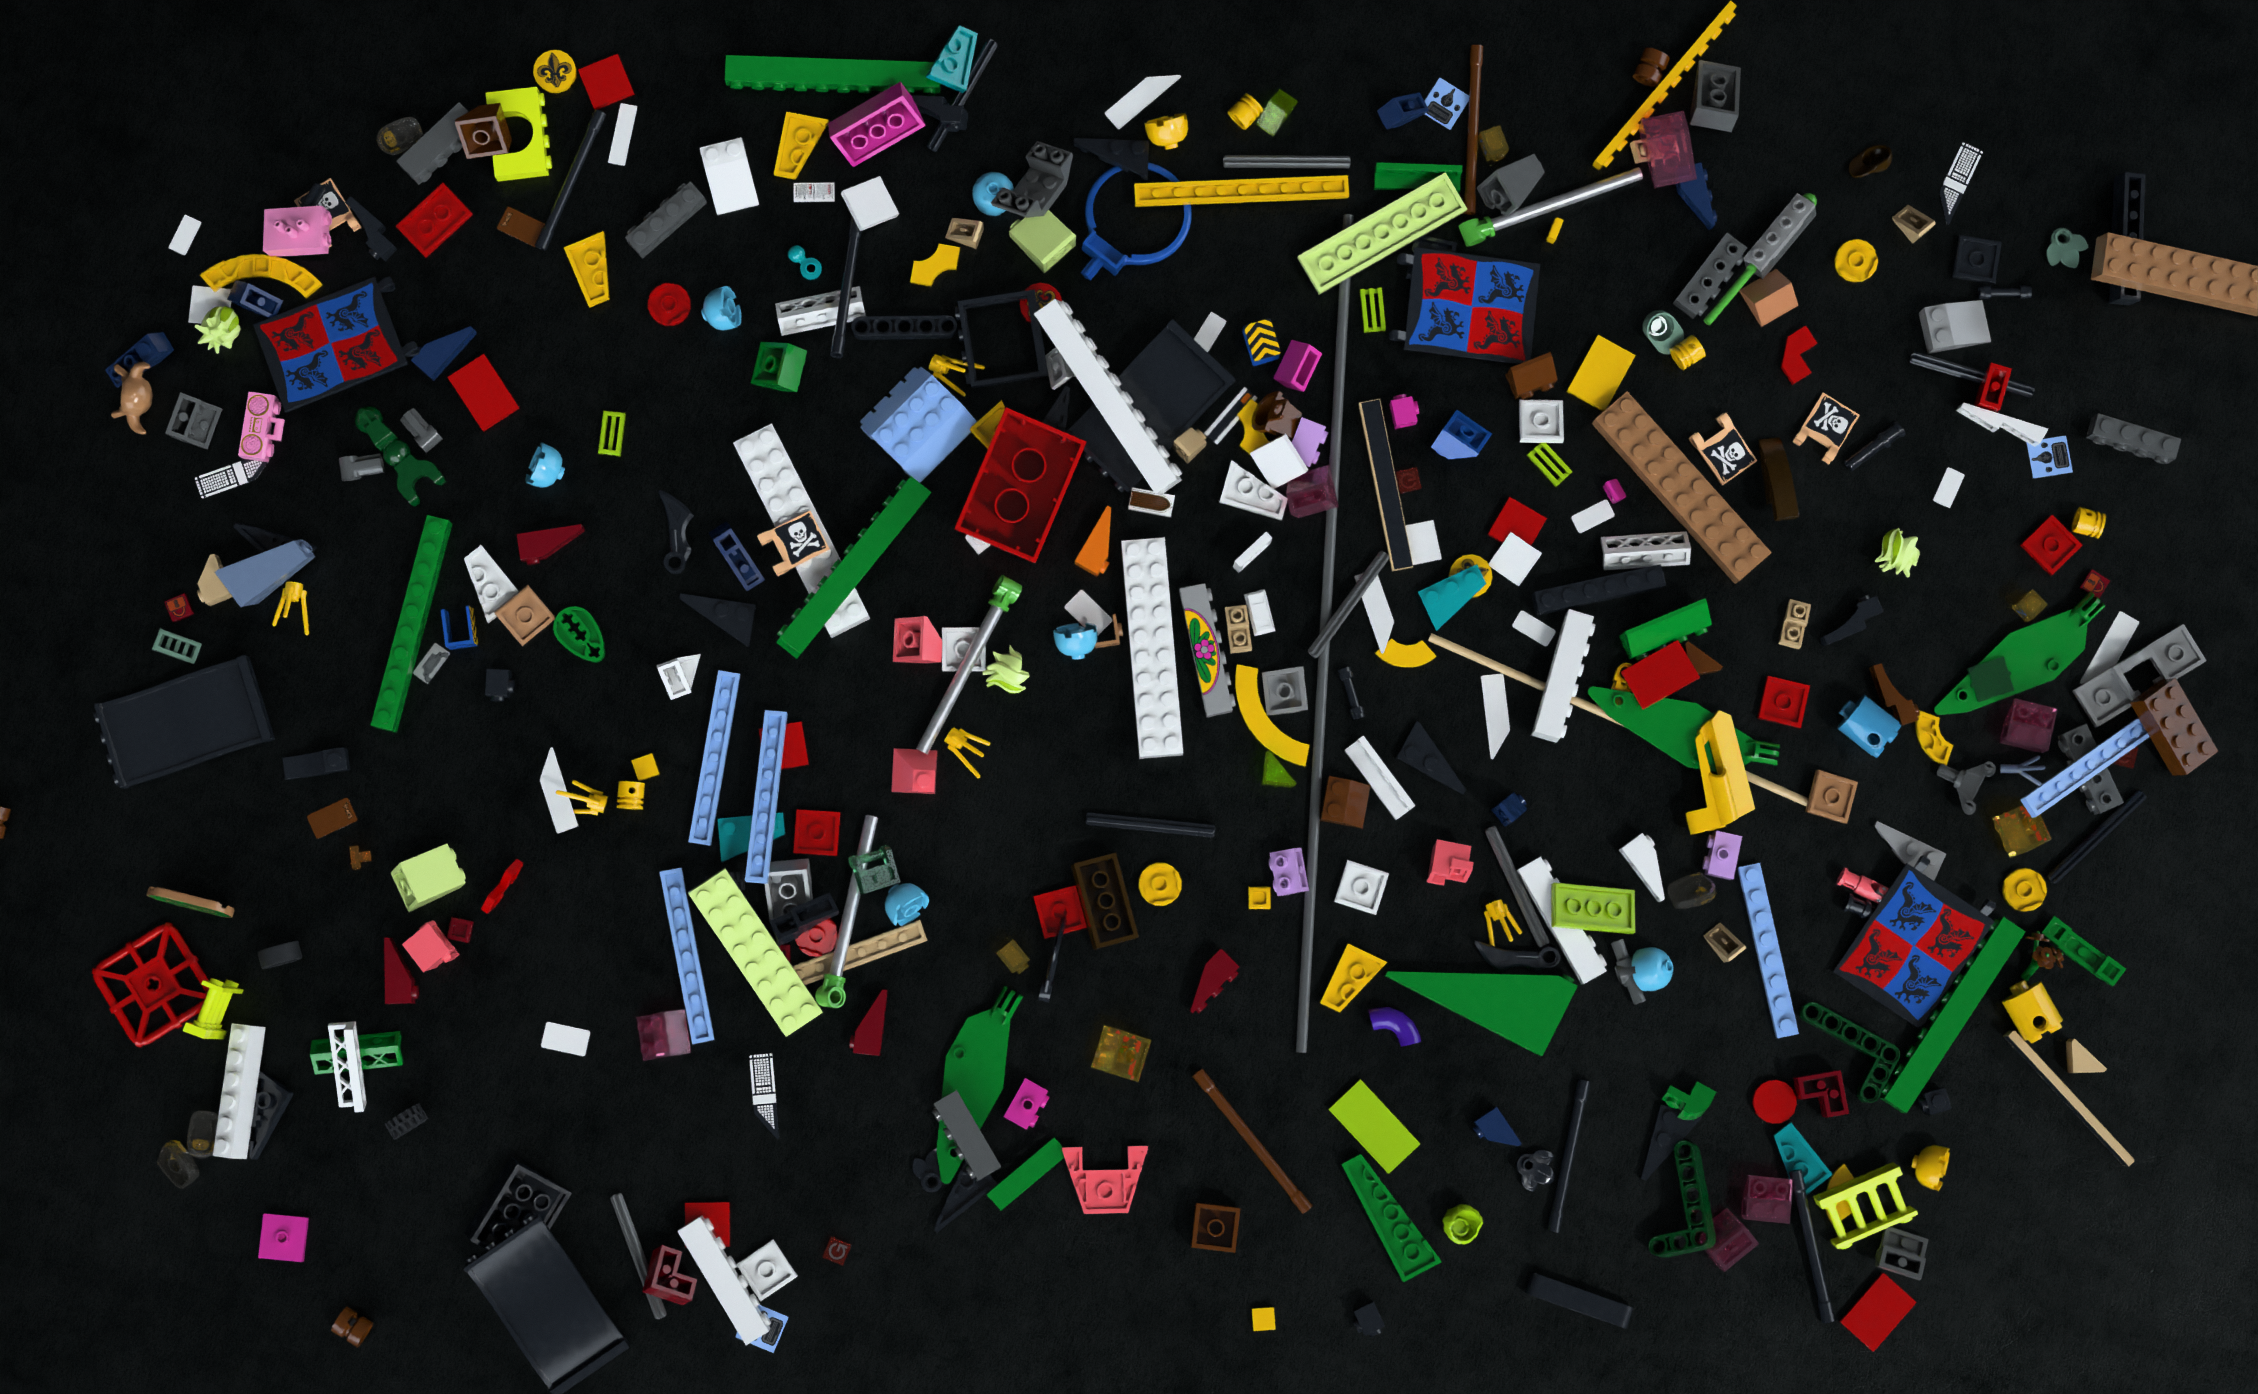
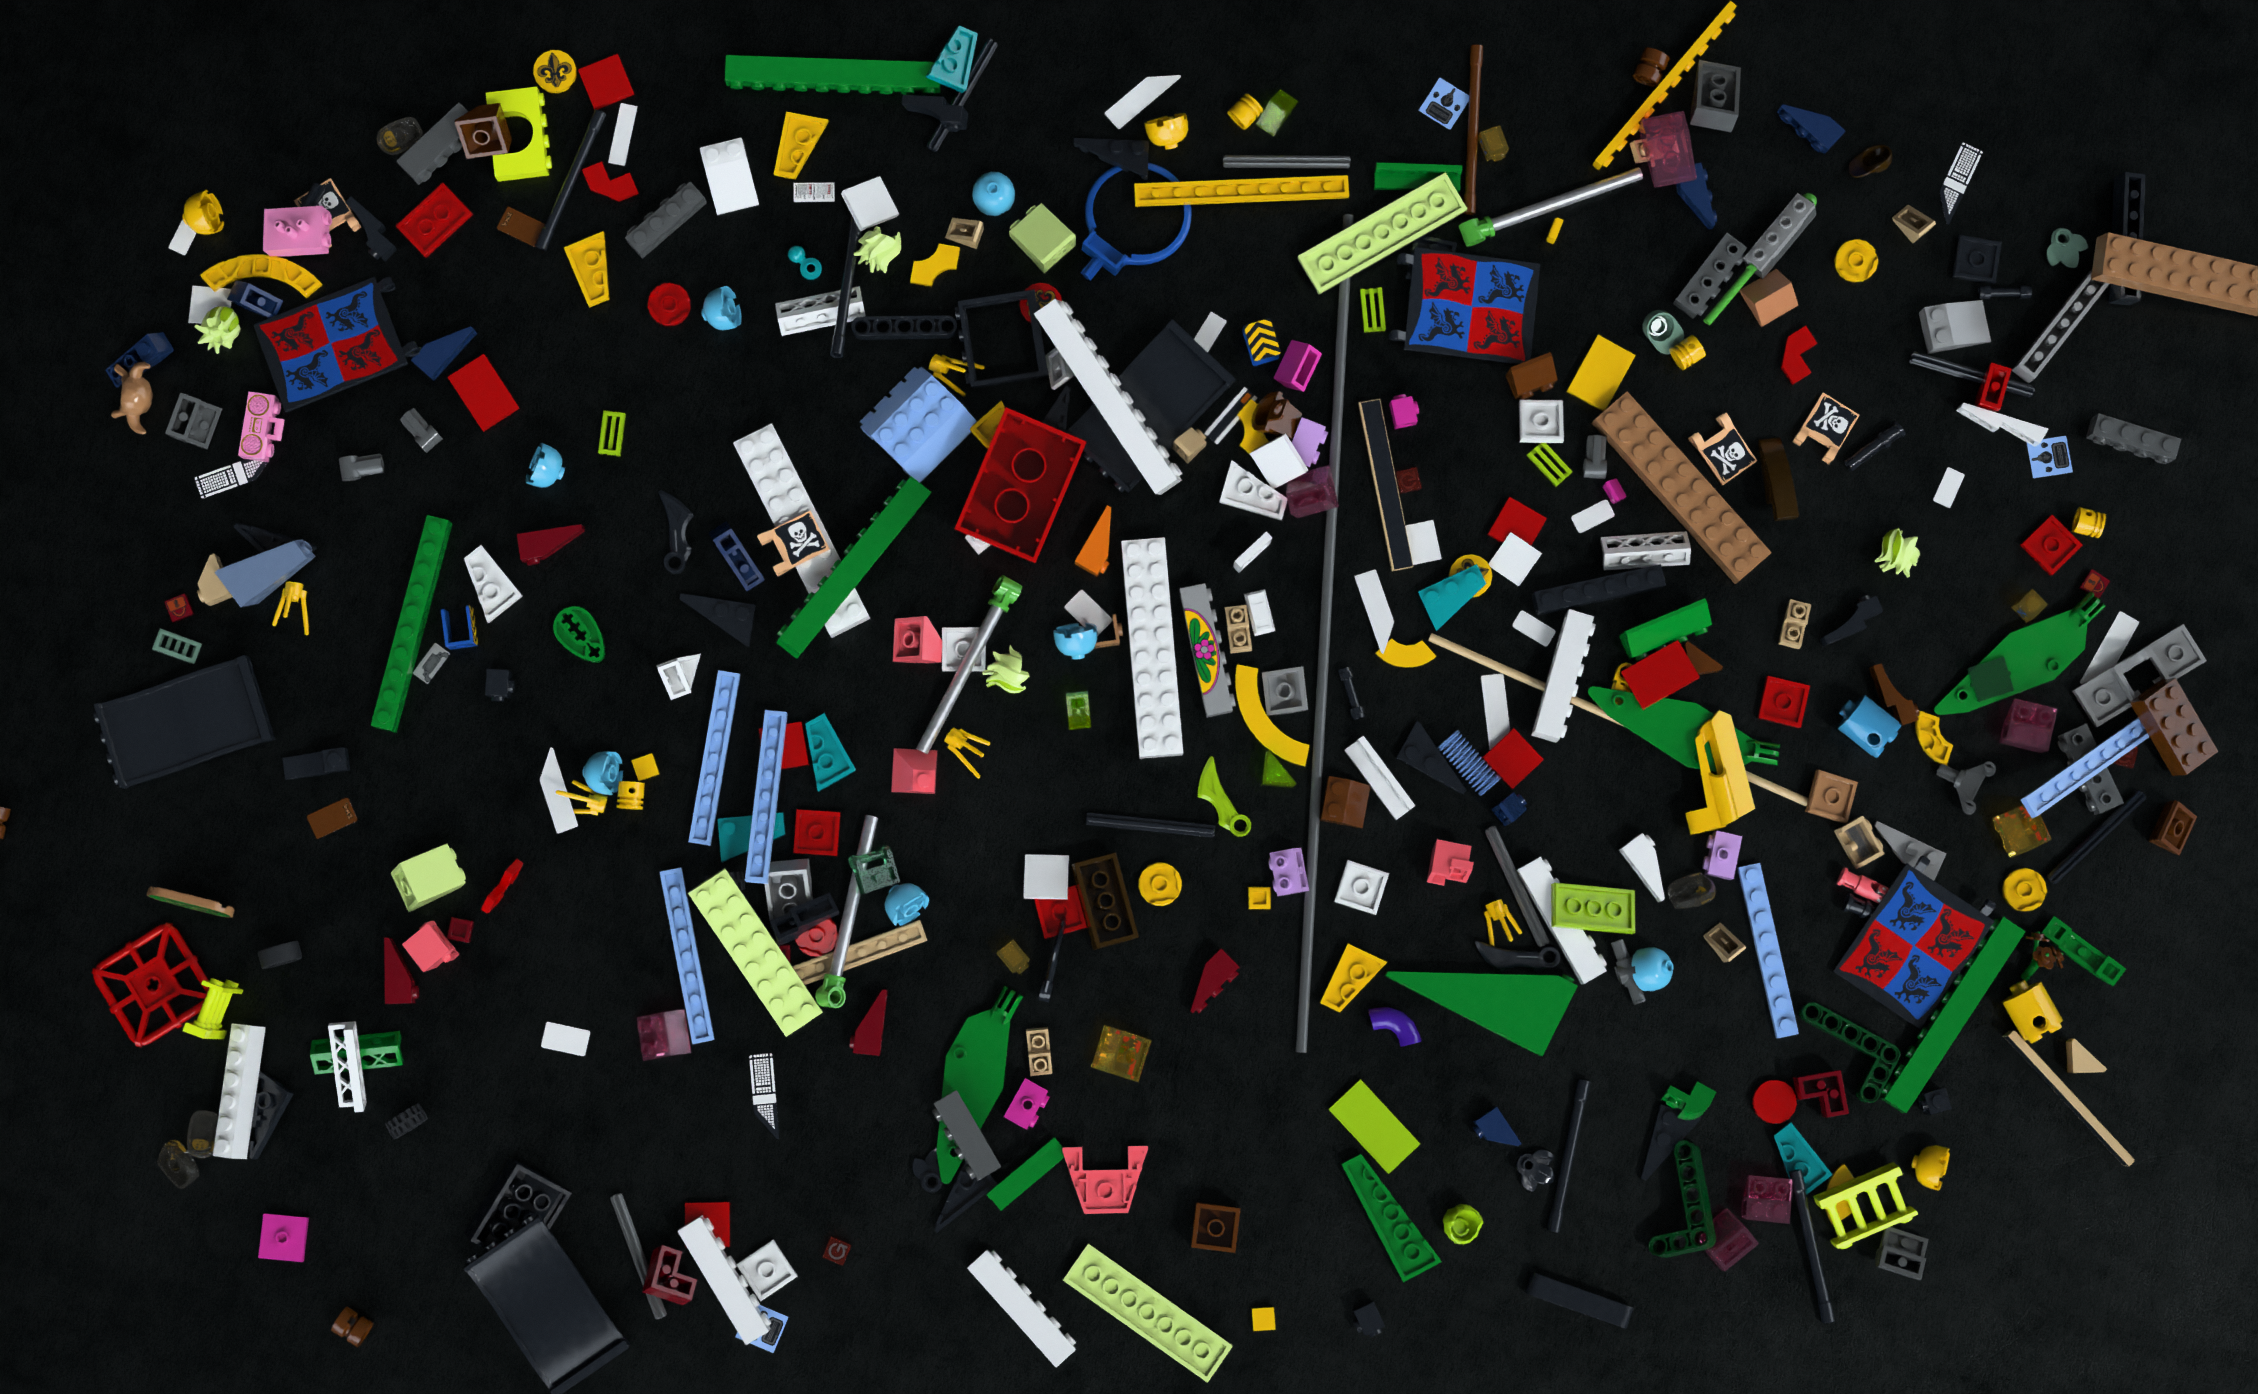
(202, 213): none -> yellow cylinder
(358, 857): clear orange tile -> none
(397, 454): dark green piece -> none
(524, 615): medium nougat tile -> none
(603, 772): none -> medium azure cylinder
(616, 189): none -> red tile
(779, 366): green slope -> none
(827, 753): none -> teal wing
(876, 124): dark pink slope -> none
(878, 249): none -> yellowish green hair
(1022, 1308): none -> white brick
(1039, 1051): none -> tan slope
(1040, 184): dark grey slope -> none
(1046, 877): none -> white tile
(1078, 710): none -> clear neon green slope
(1147, 1312): none -> yellowish green plate
(1151, 503): tile -> none
(1209, 1087): reddish brown piece -> none
(1212, 791): none -> lime piece
(1348, 604): dark grey axle -> none
(1402, 110): dark blue slope -> none
(1461, 438): blue slope -> none
(1473, 764): none -> medium blue piece
(1511, 184): dark grey slope -> none
(1512, 758): none -> red tile
(1595, 464): none -> dark grey piece
(1817, 128): none -> dark blue slope
(1859, 842): none -> tan window
(1877, 1311): red tile -> none
(2008, 768): sand blue plant -> none
(2059, 328): none -> light grey brick
(2173, 827): none -> reddish brown slope

